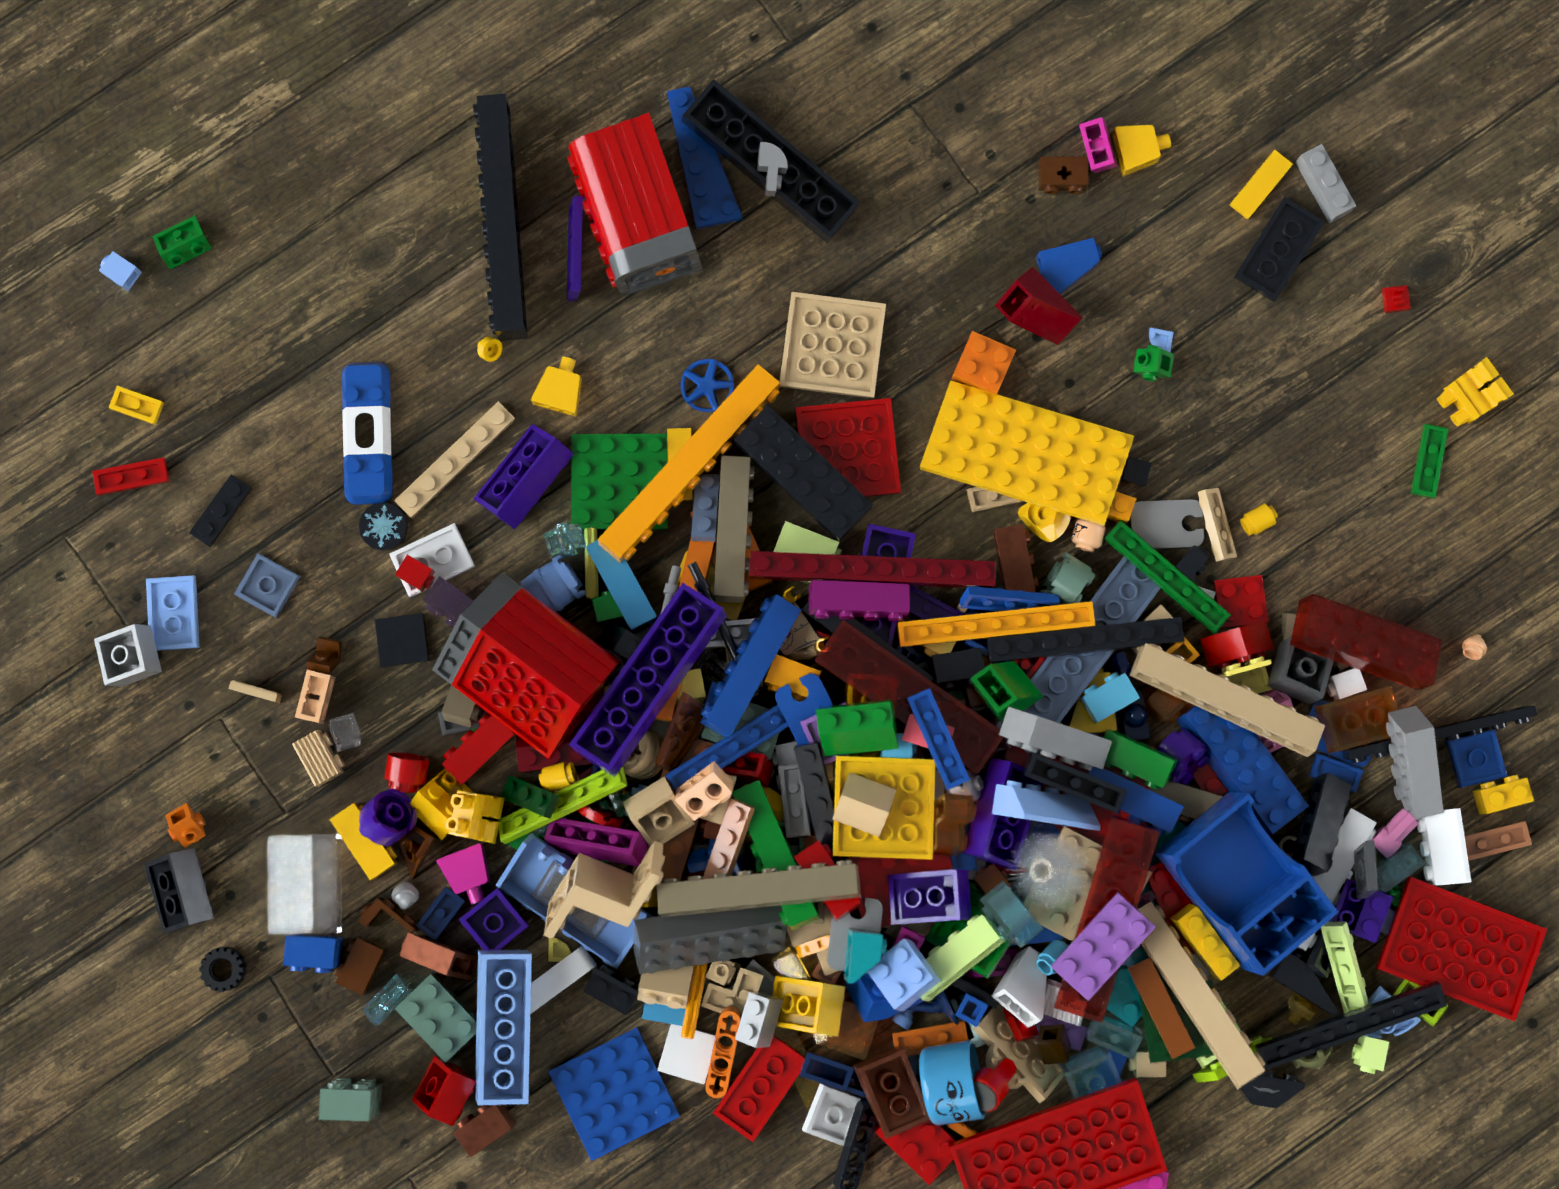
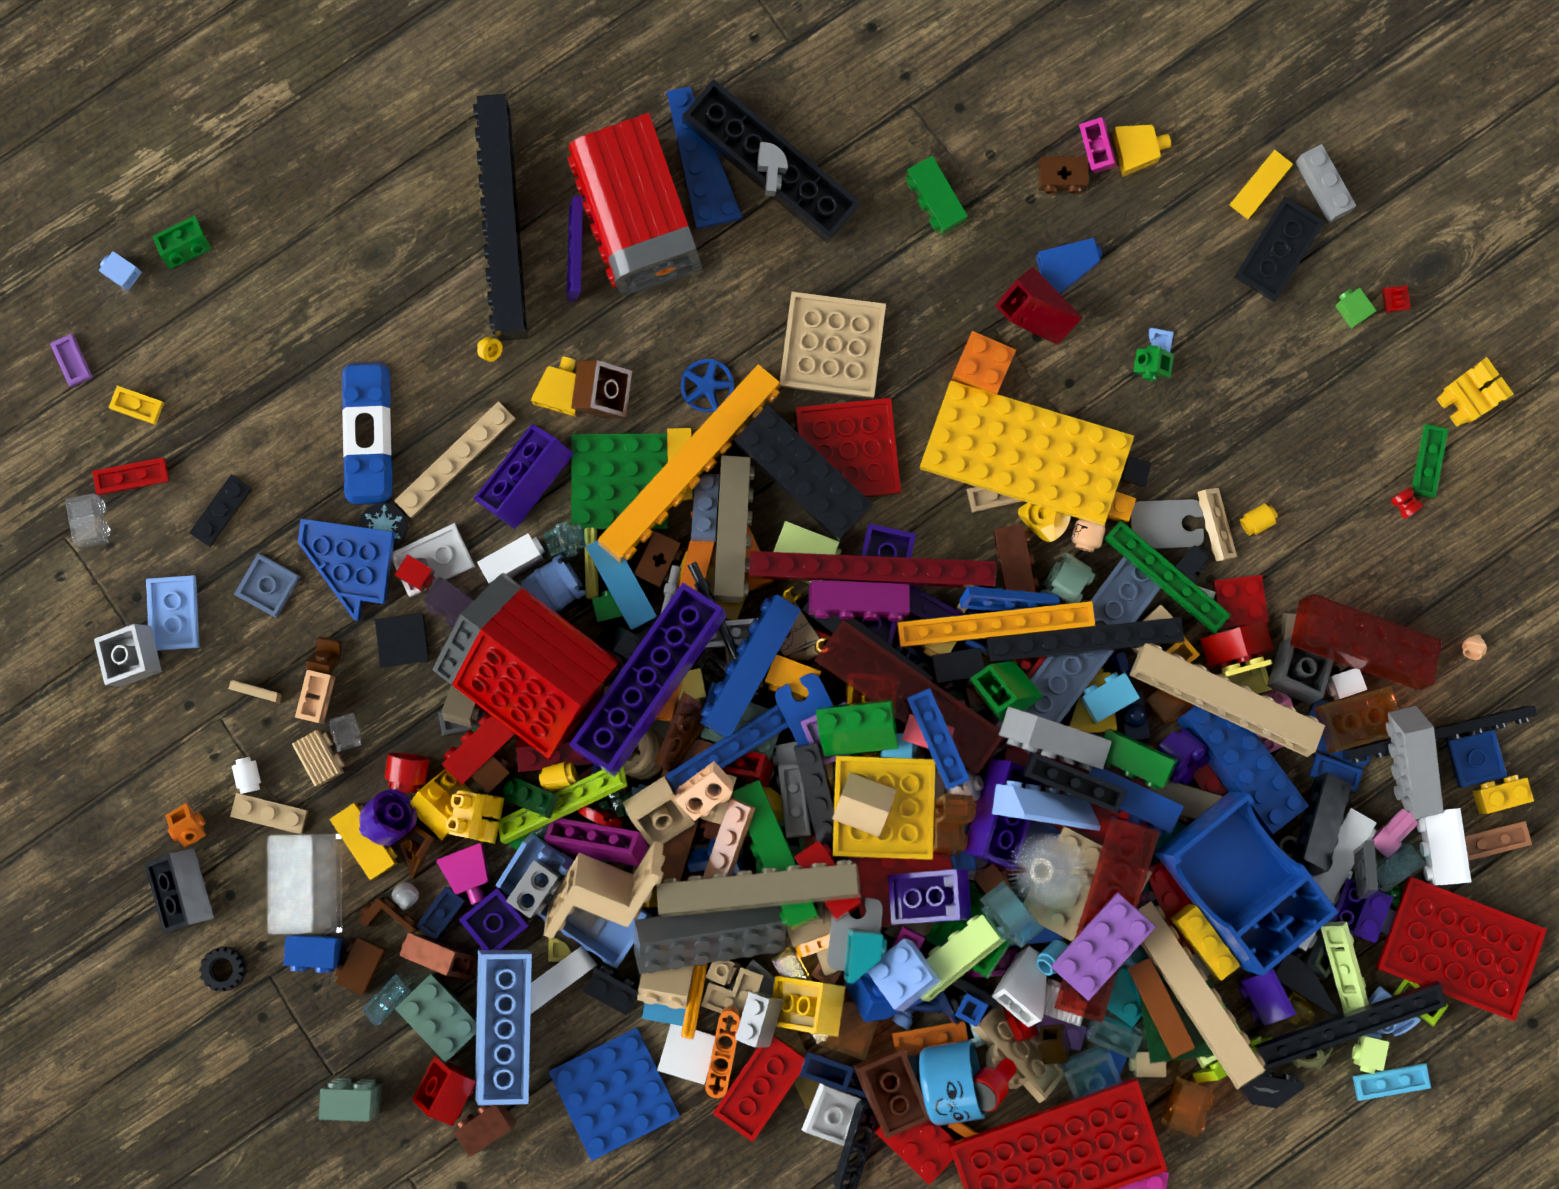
(71, 360): none -> medium lavender tile
(87, 520): none -> clear brick
(246, 775): none -> white brick
(269, 813): none -> tan plate
(350, 560): none -> blue wing
(492, 773): none -> reddish brown brick
(512, 558): none -> white brick
(529, 885): none -> light grey brick
(601, 389): none -> reddish brown brick
(647, 568): none -> reddish brown brick
(936, 196): none -> green brick
(1188, 1106): none -> clear orange brick
(1265, 997): none -> dark purple slope
(1354, 307): none -> bright green brick
(1391, 1081): none -> medium azure tile
(1410, 507): none -> red wheel

